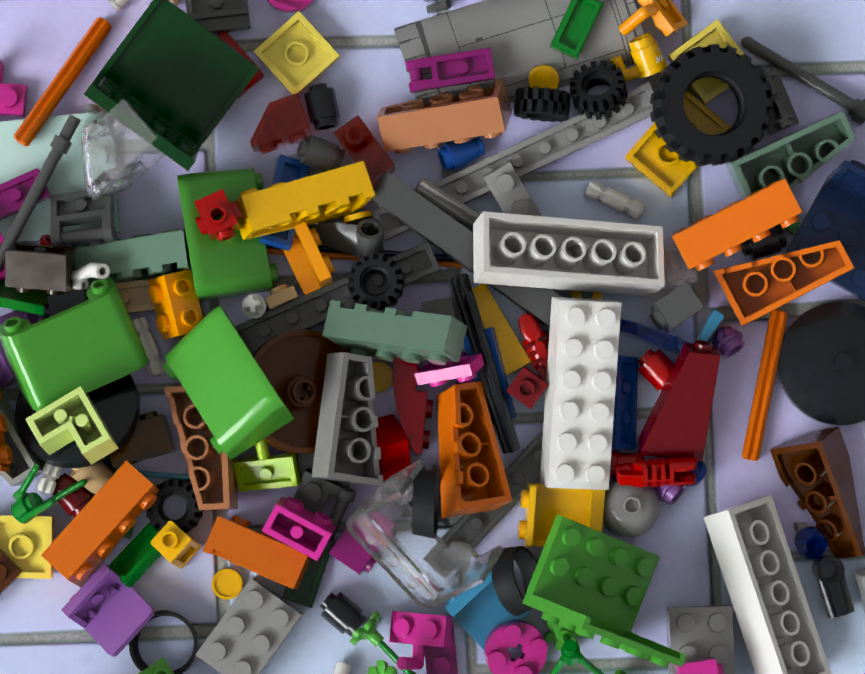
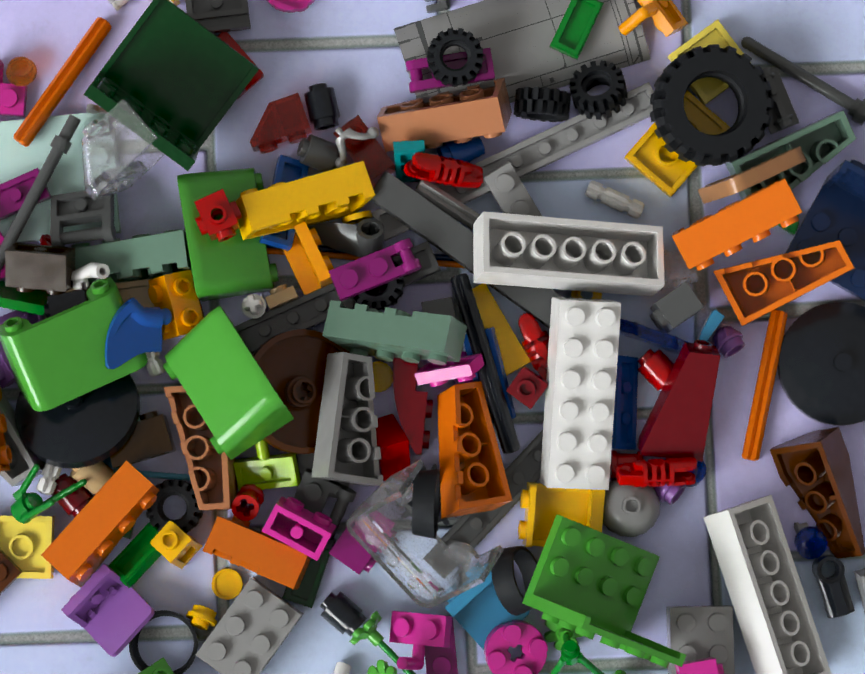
(21, 71): none -> clear orange plate
(69, 420): yellowish green brick -> none
(134, 332): none -> blue arm
(202, 617): none -> yellow plate
(243, 509): none -> red bush
(296, 54): light yellow plate -> none
(372, 133): none -> light grey piece
(374, 270): none -> magenta plate
(402, 154): none -> teal plate
(444, 170): none -> red hinge
(455, 38): none -> black tyre
(543, 76): yellow piece -> none
(646, 57): yellow piece -> none
(751, 176): none -> medium nougat beam
(766, 246): black brick -> none

